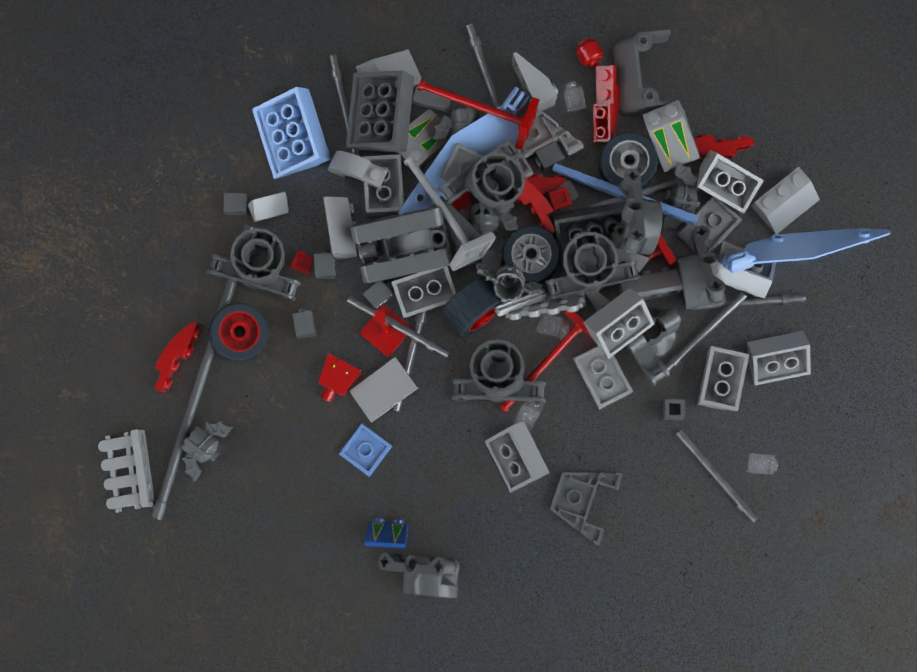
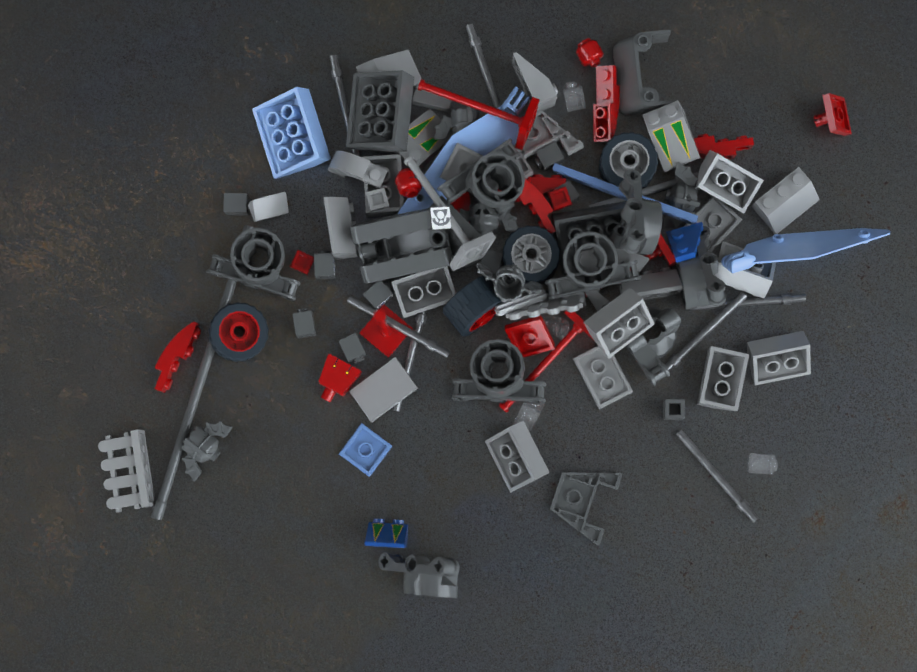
(352, 348): none -> dark grey brick
(377, 199): none -> light grey plate
(407, 183): none -> red head
(440, 218): none -> sticker
(530, 336): none -> red tile
(685, 241): none -> blue wing
(835, 115): none -> red tile

